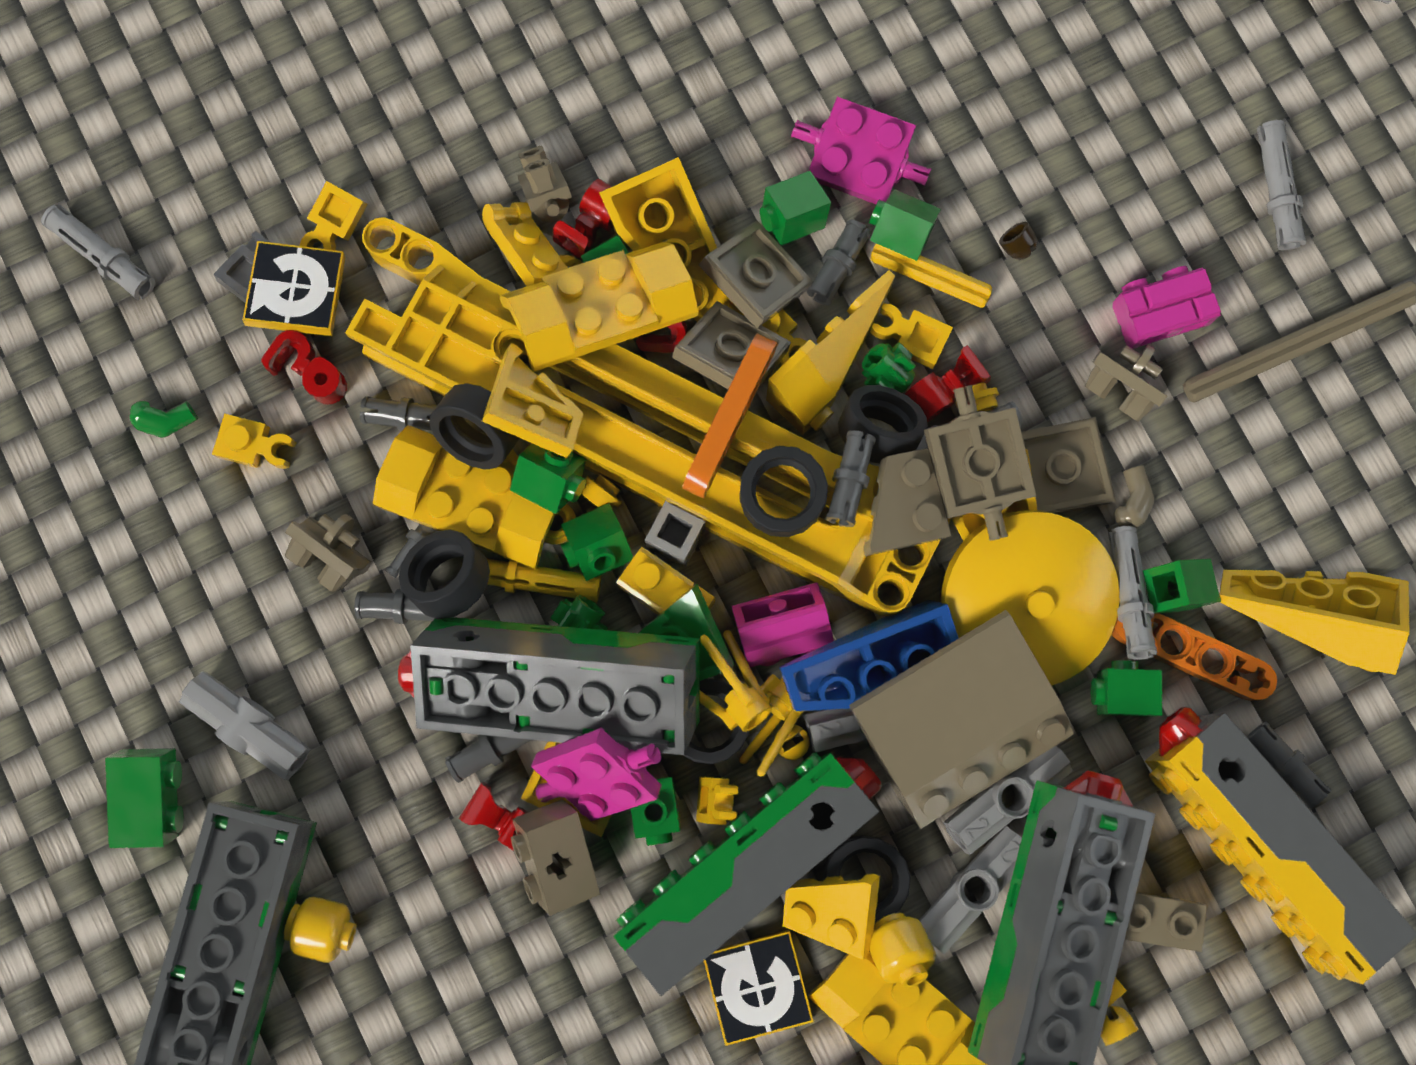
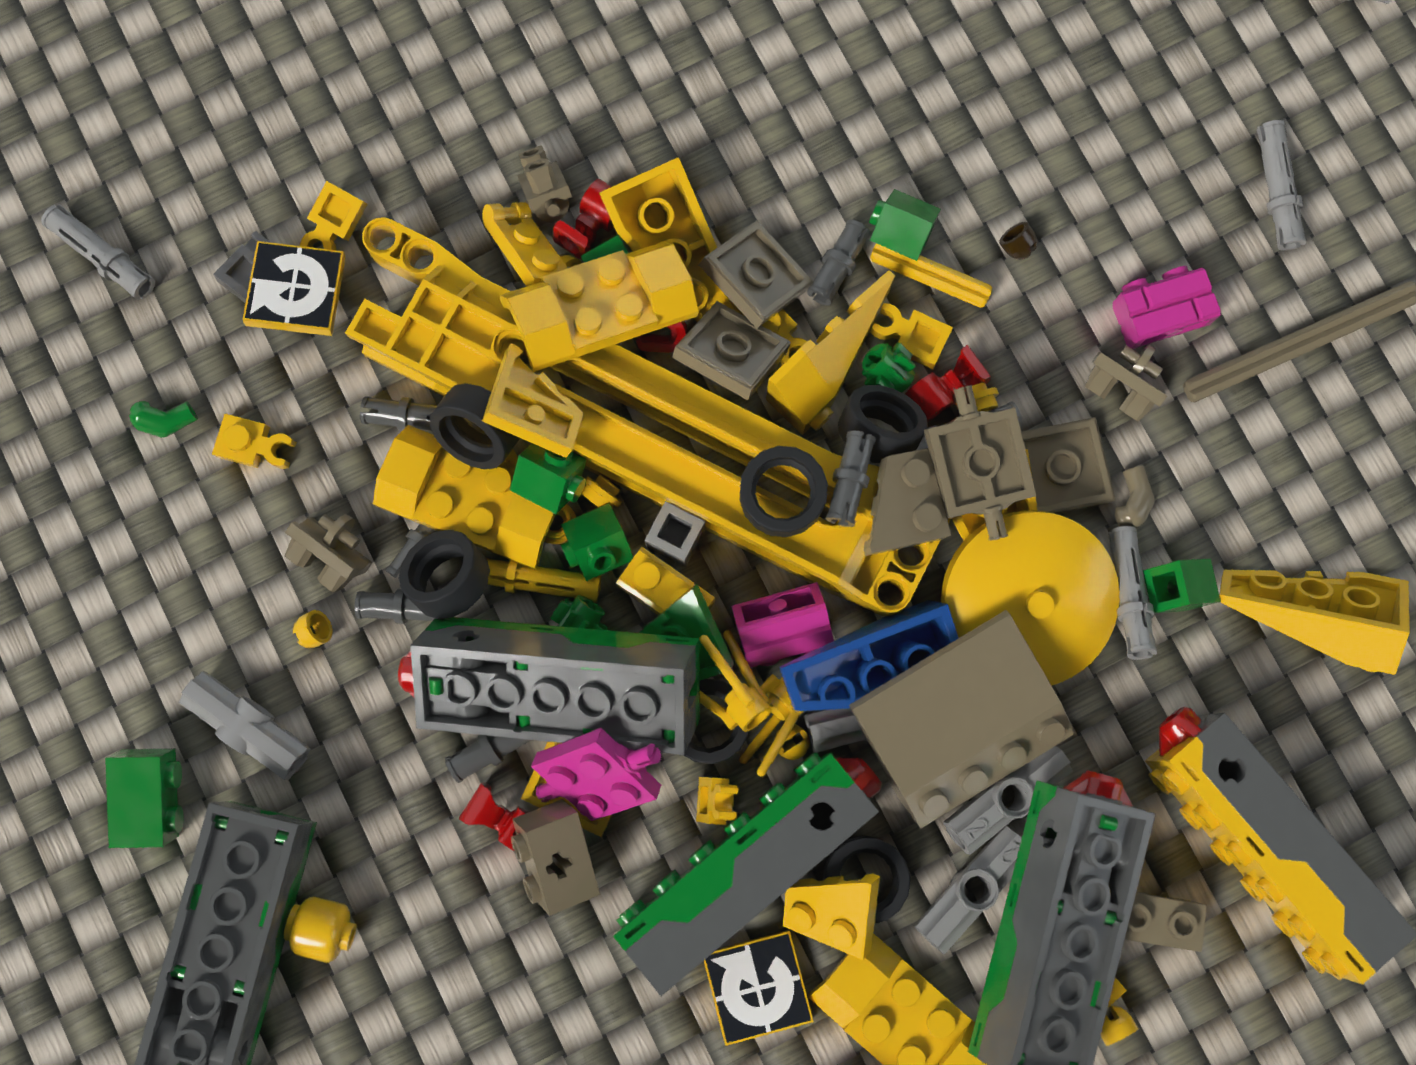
(318, 375): red leg -> none
(321, 626): none -> yellow hinge
(659, 817): green brick -> none
(729, 416): orange beam -> none
(795, 208): green brick -> none
(861, 151): dark pink plate -> none
(901, 950): yellow head -> none
(1127, 690): green brick -> none
(1190, 658): orange beam -> none
(1289, 765): dark grey pin -> none

